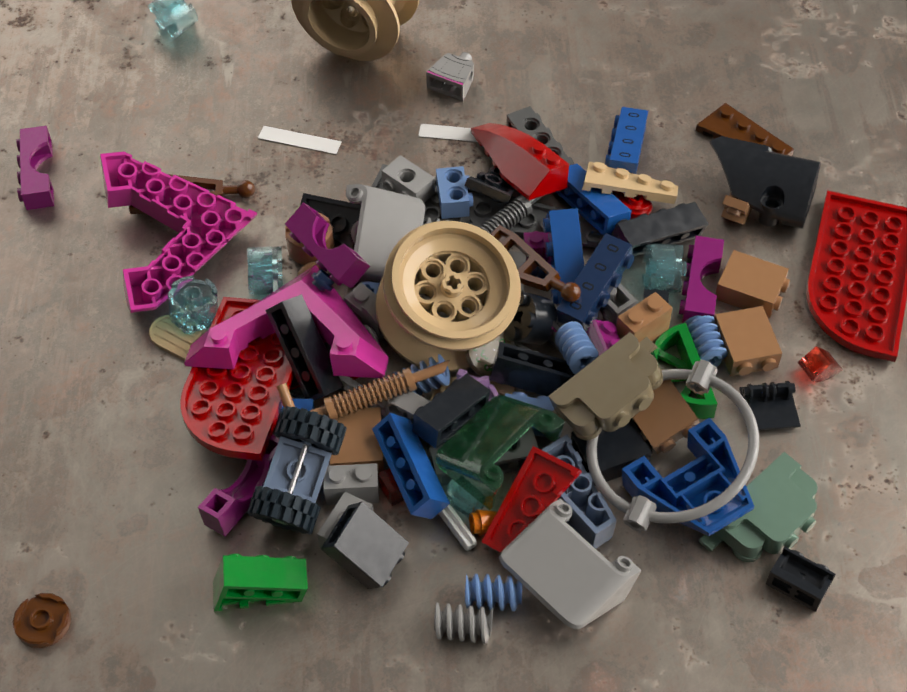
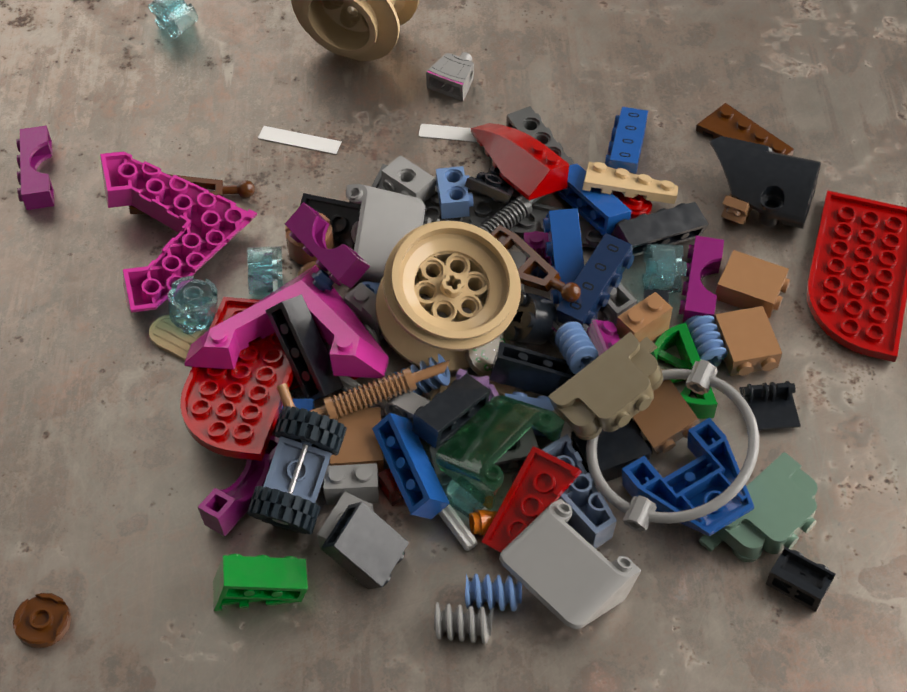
(819, 365): clear red brick -> none

